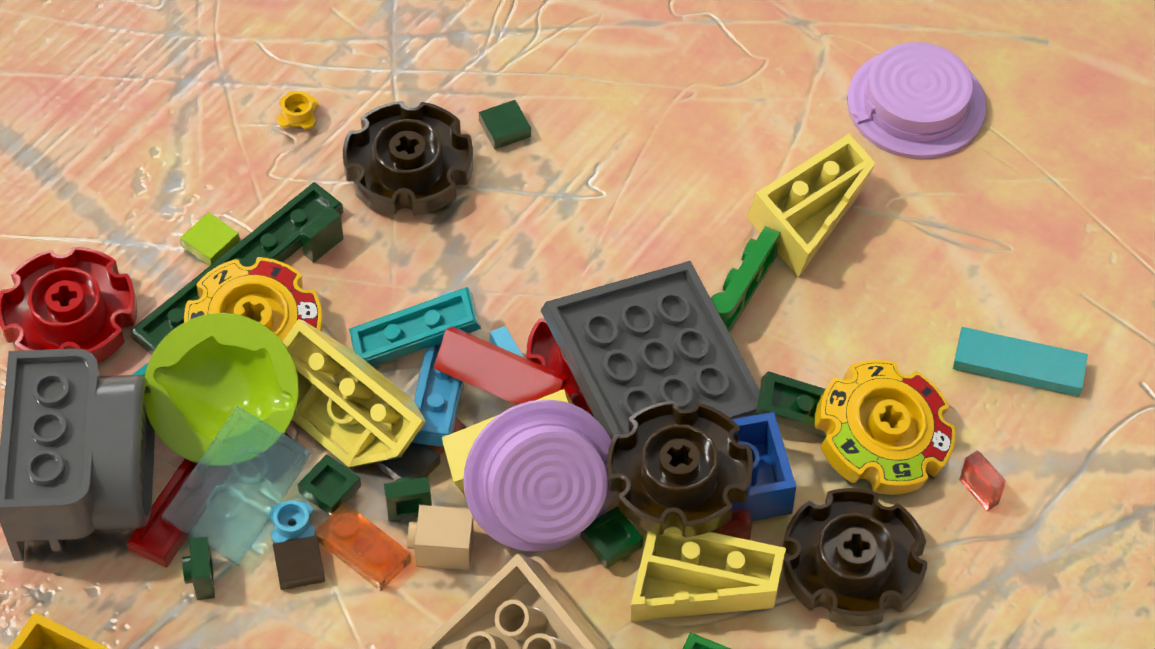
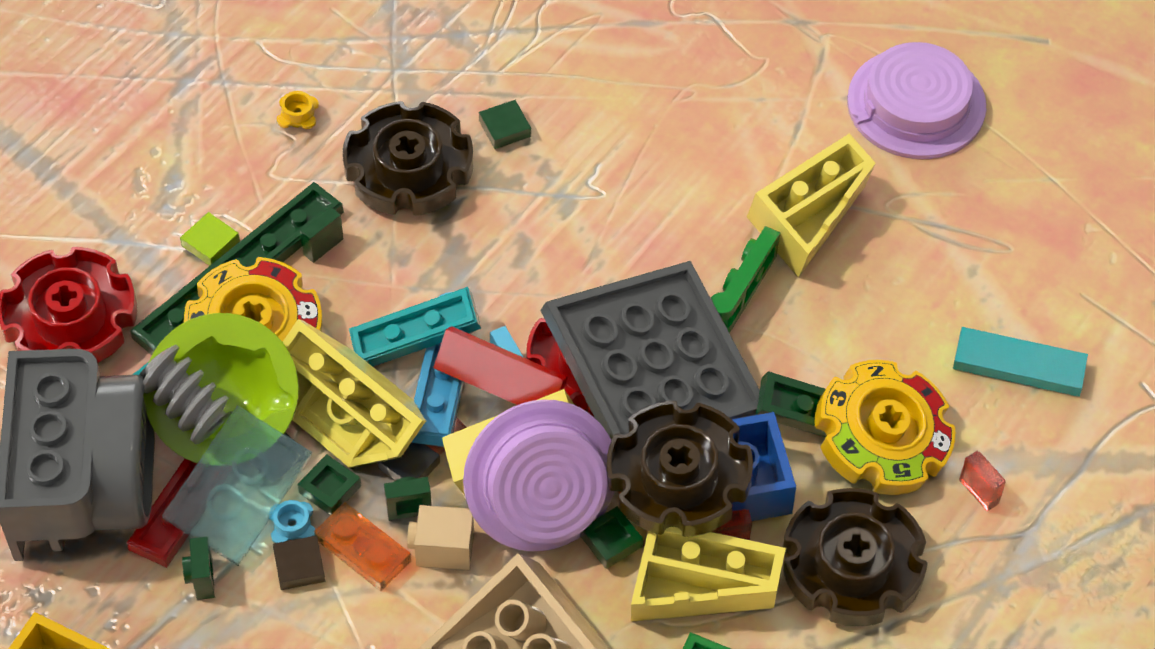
(184, 395): none -> light grey piece

